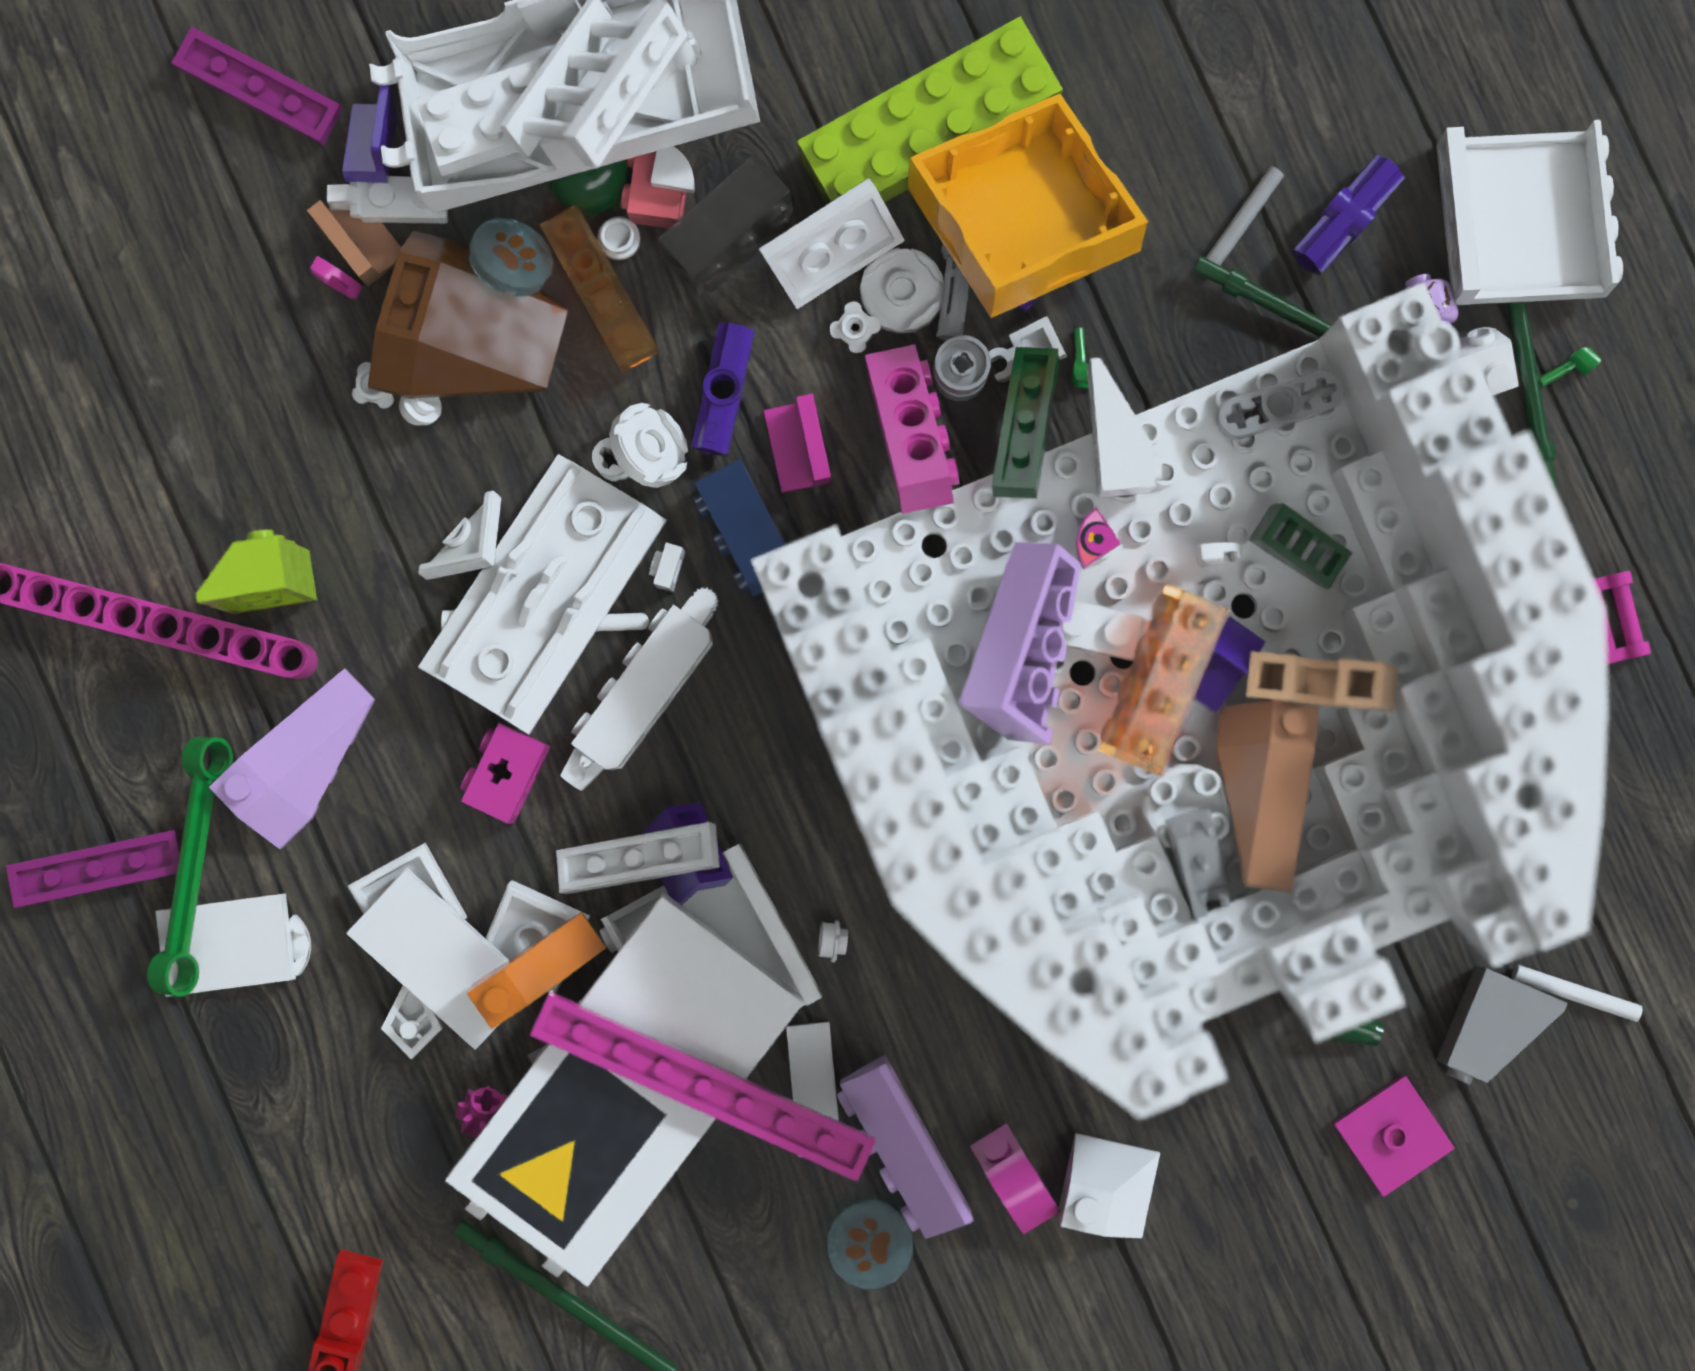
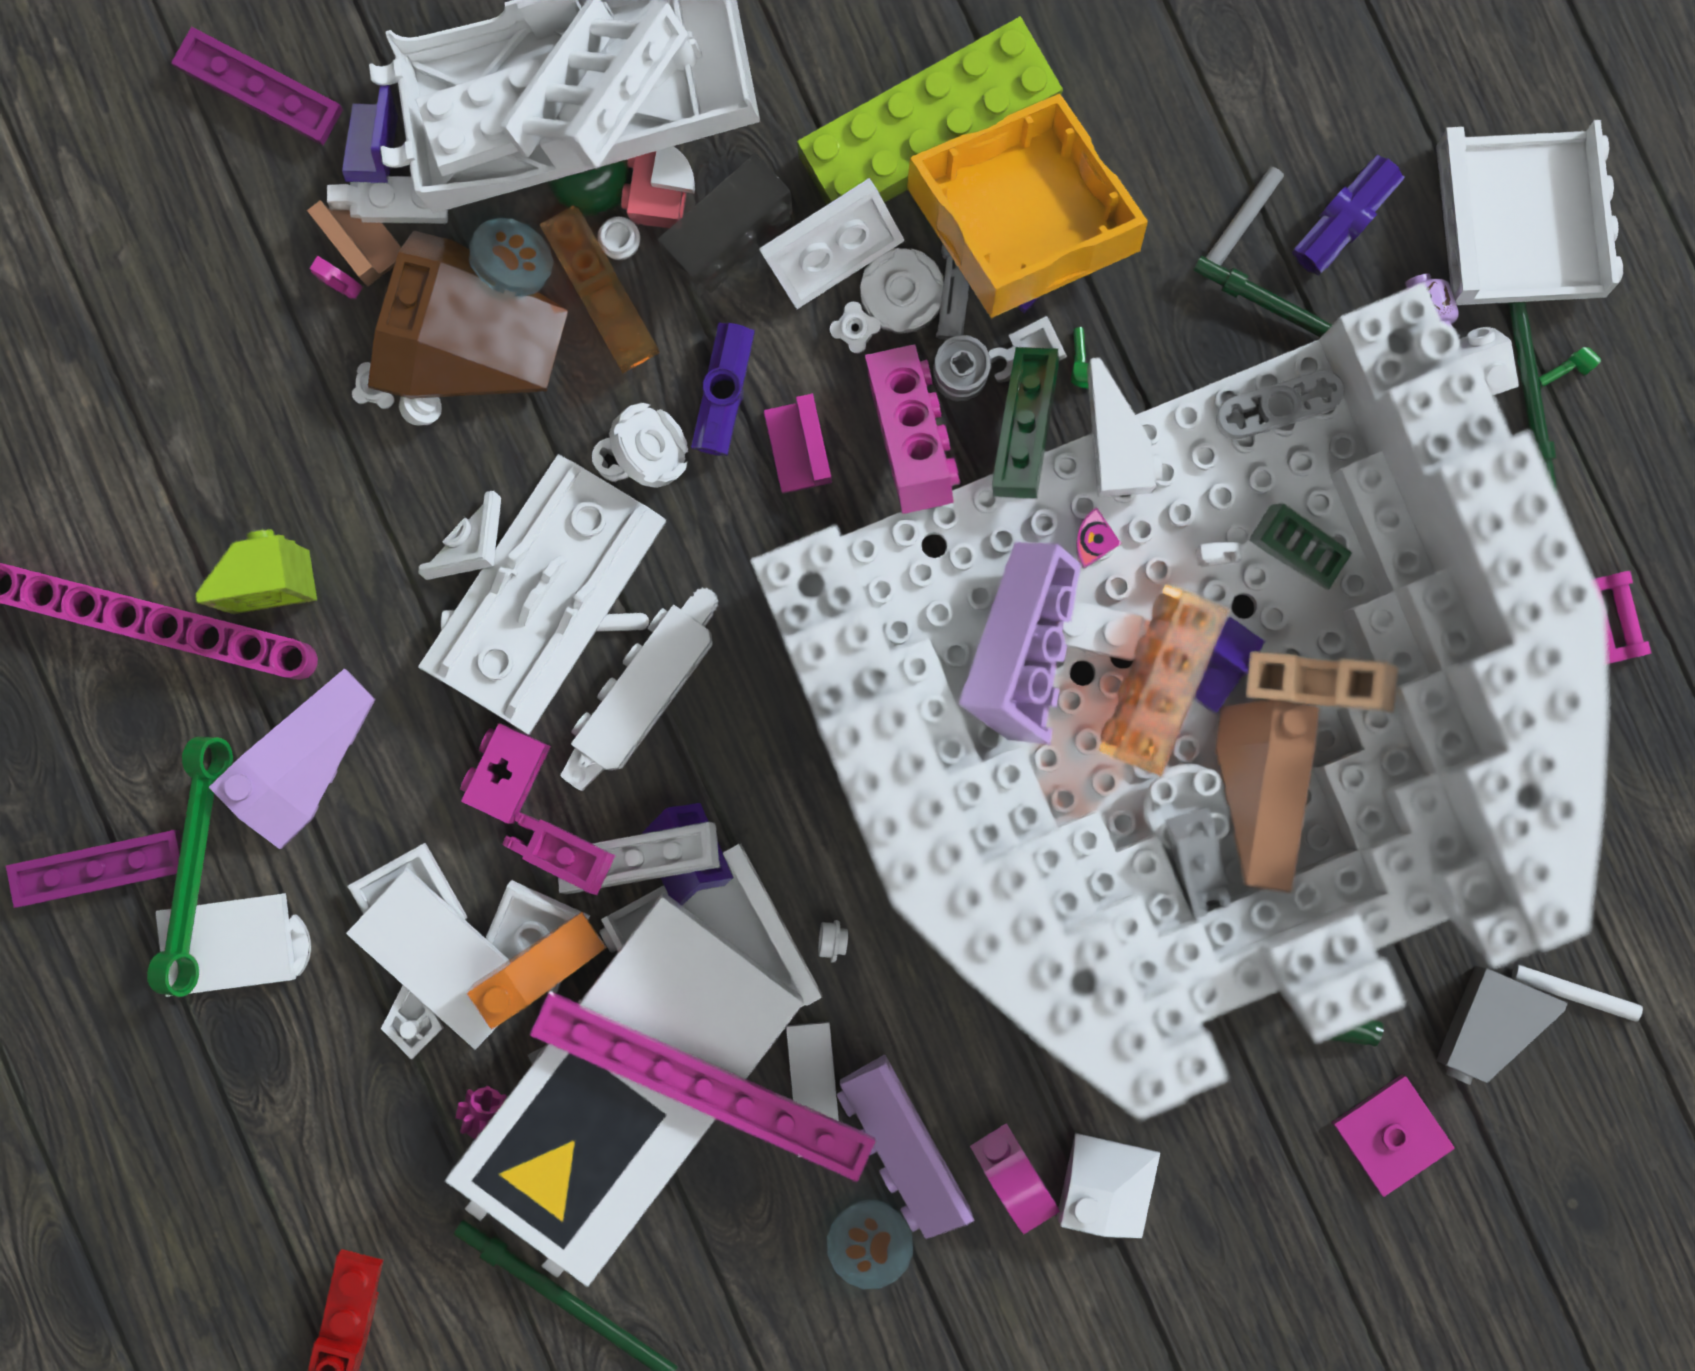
(562, 854): none -> dark pink hinge
(666, 566): white plate -> none
(741, 520): dark blue brick -> none

